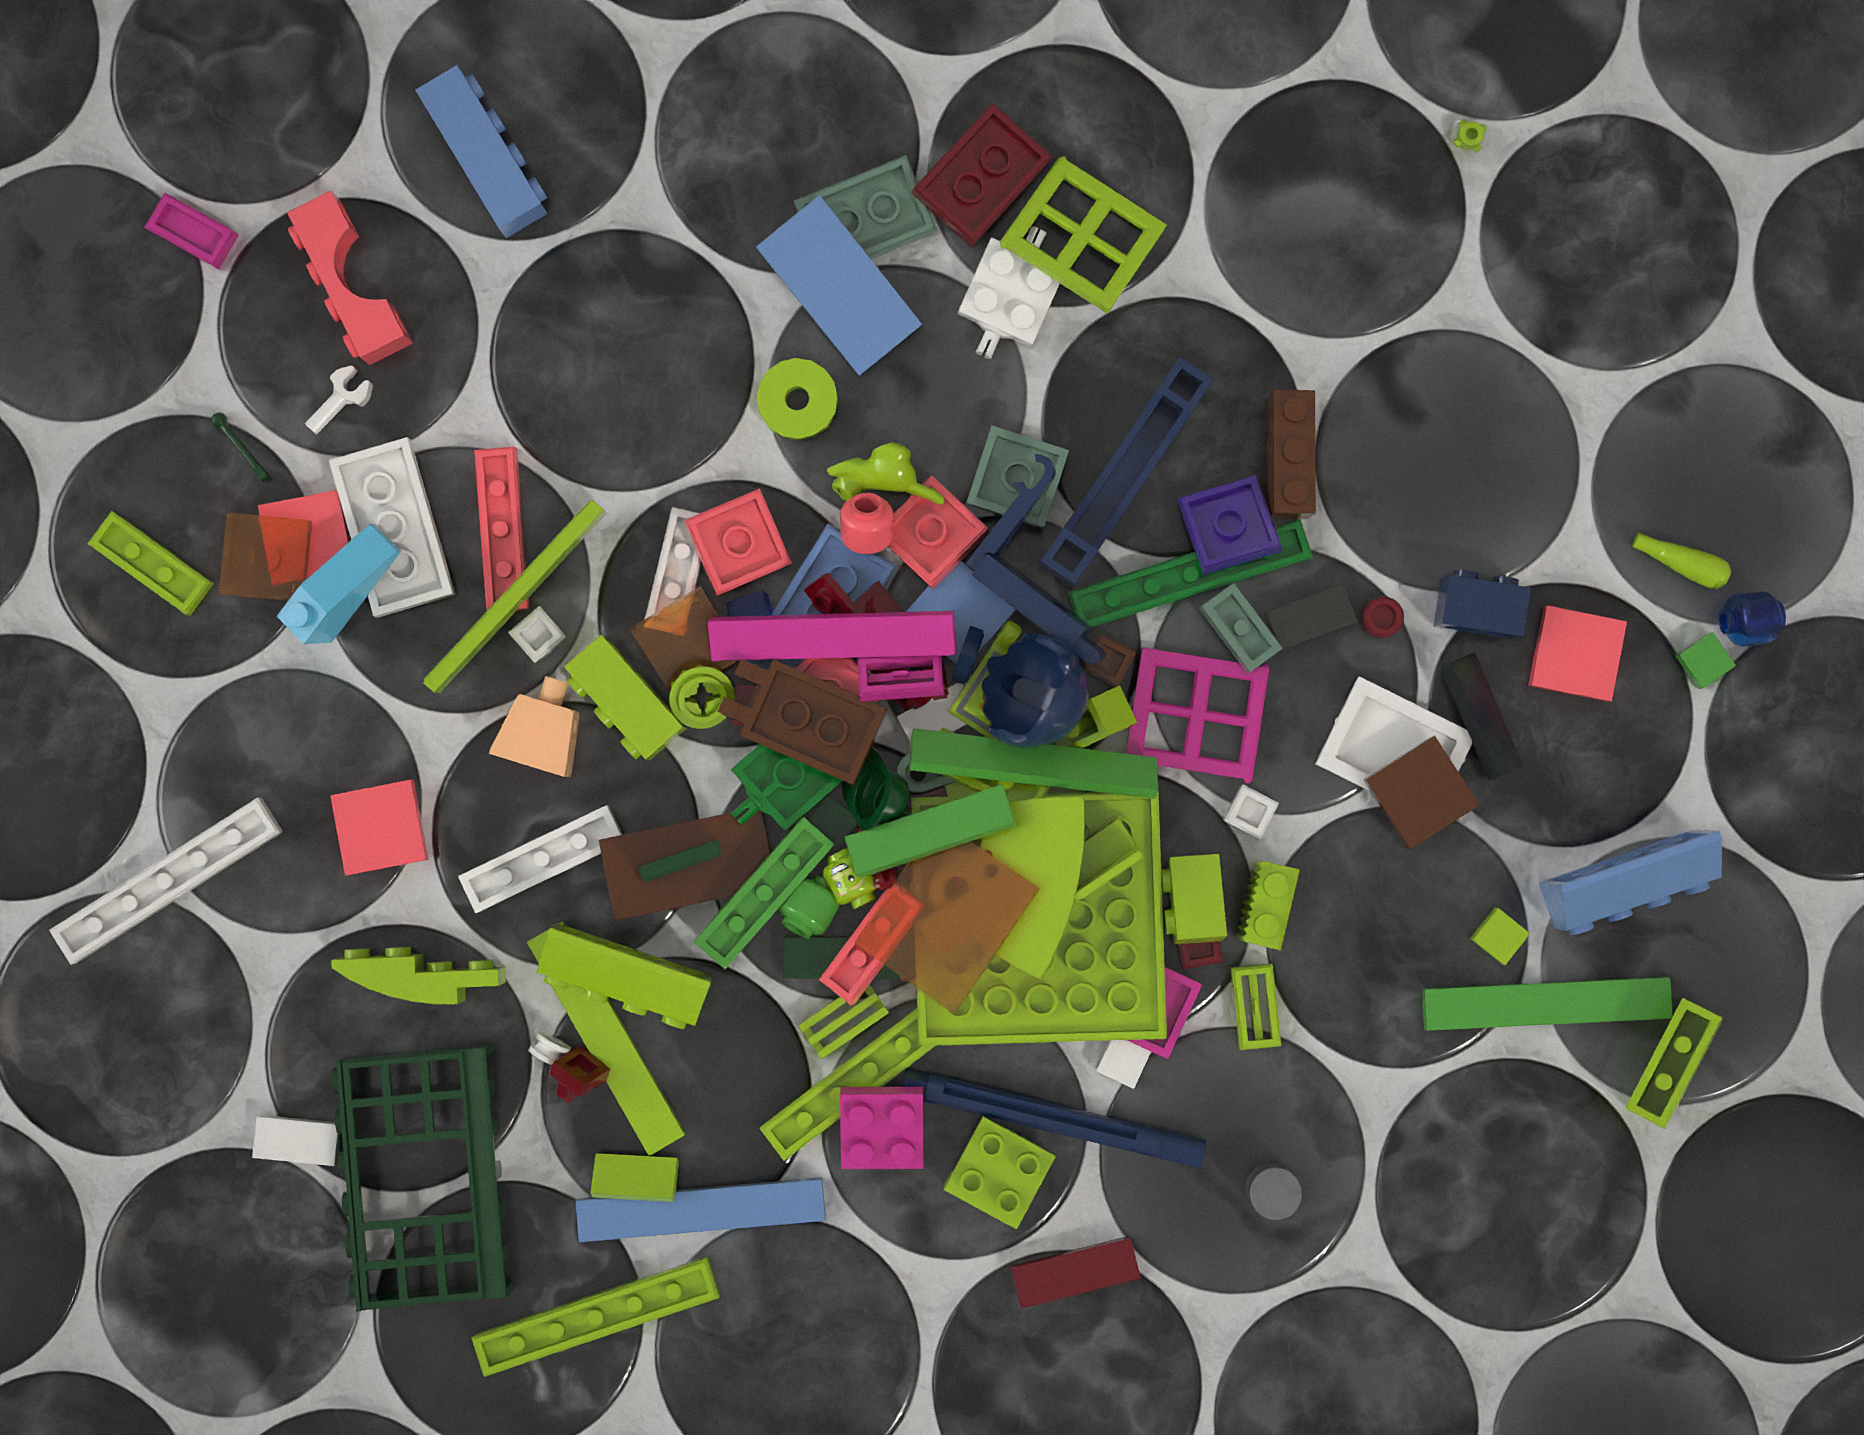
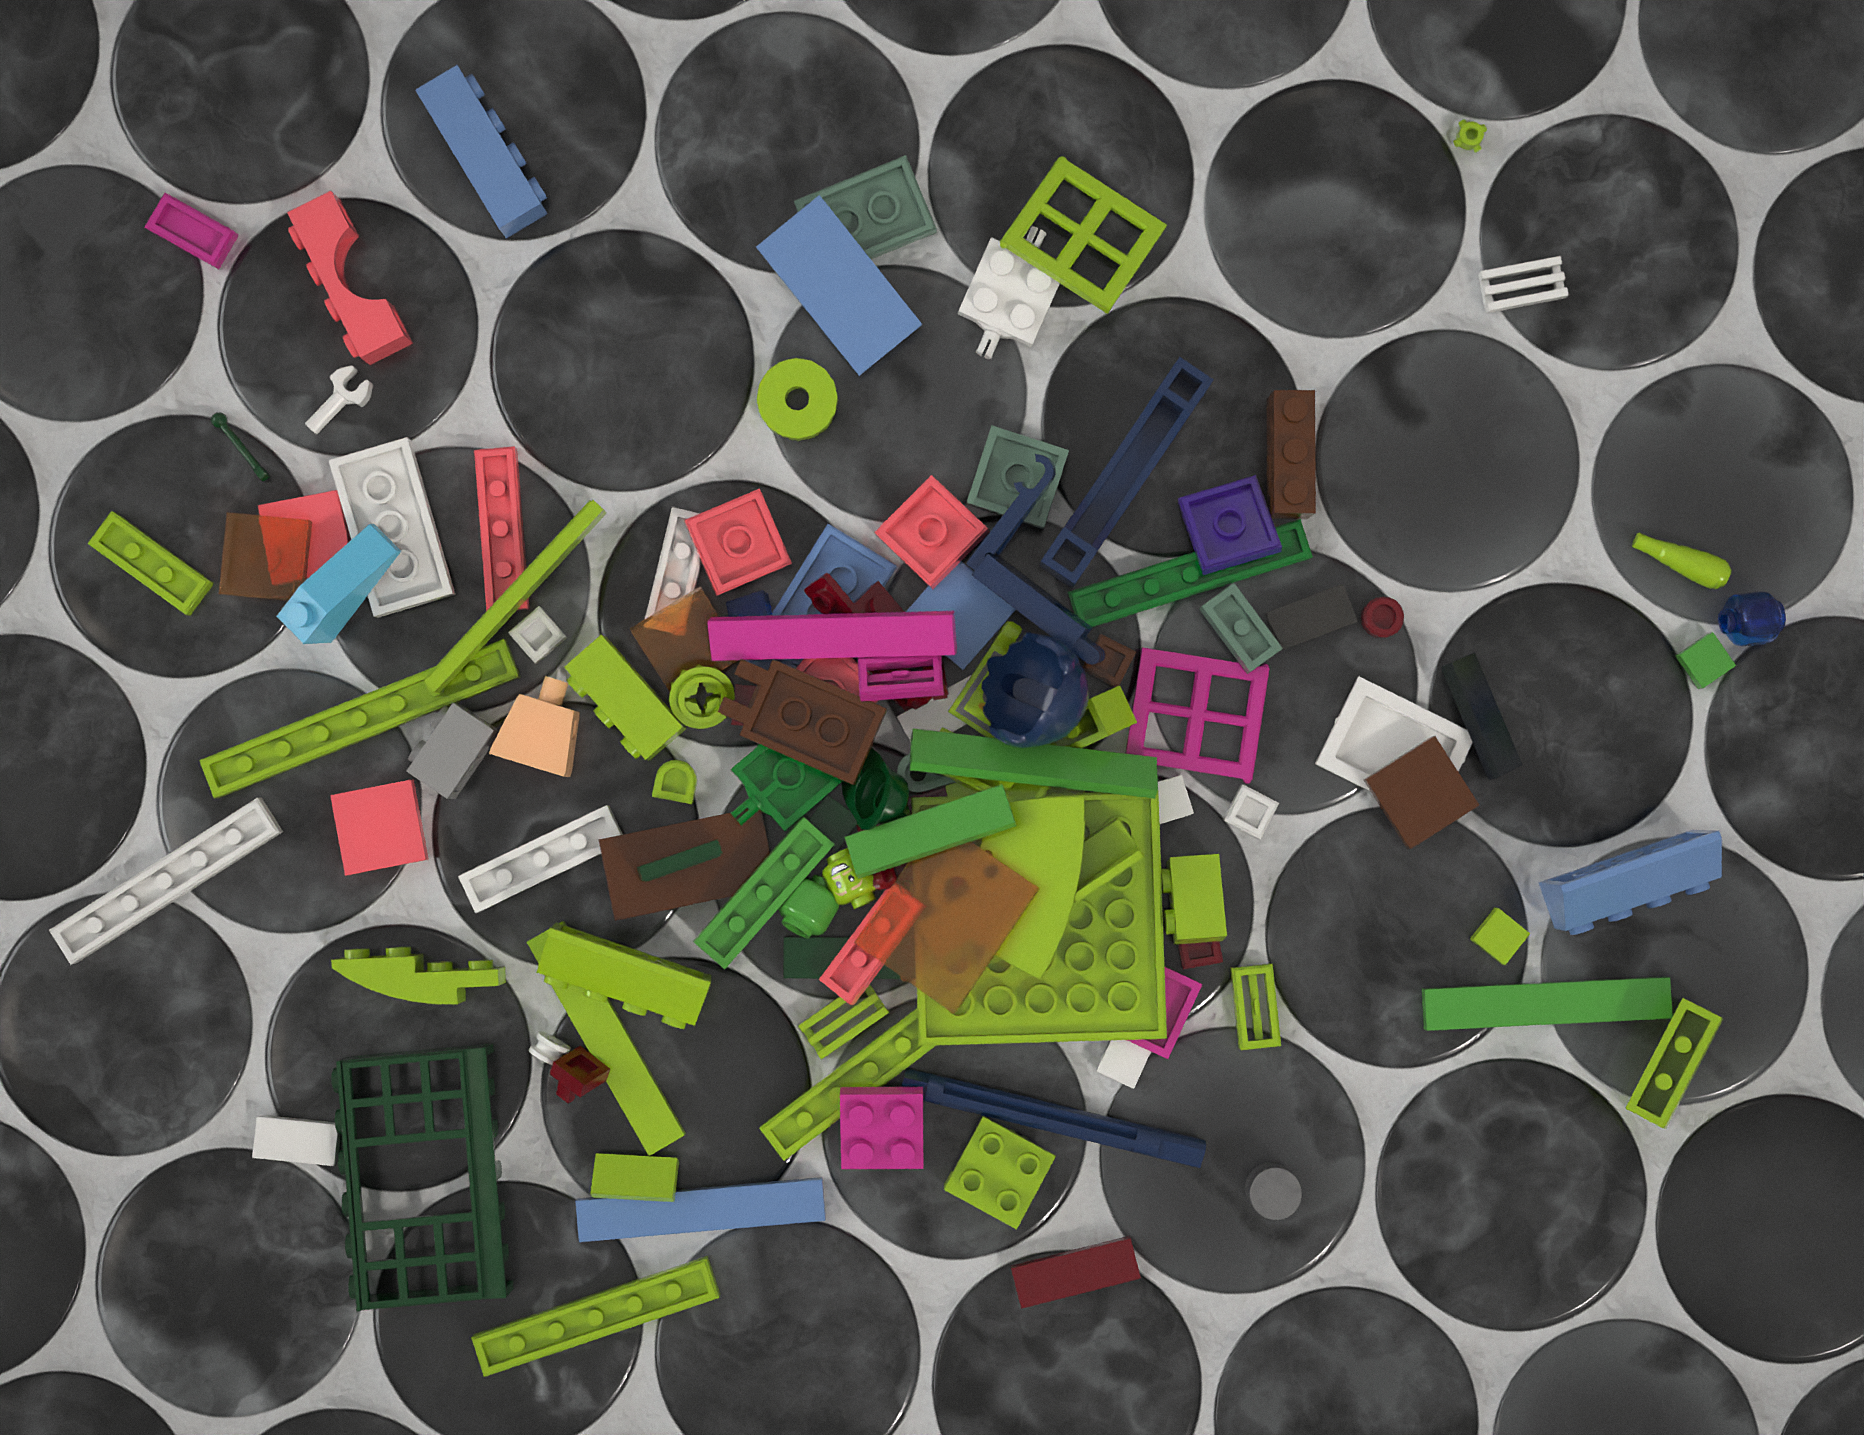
(353, 722): none -> lime tile
(452, 750): none -> light grey brick
(675, 782): none -> lime tile
(866, 523): coral head -> none
(885, 470): lime animal -> none
(968, 655): dark blue tile -> none
(981, 175): dark red tile -> none
(1173, 799): none -> white tile
(1268, 904): lime brick -> none
(1482, 605): dark blue brick -> none
(1556, 277): none -> white tile
(1577, 653): coral tile -> none

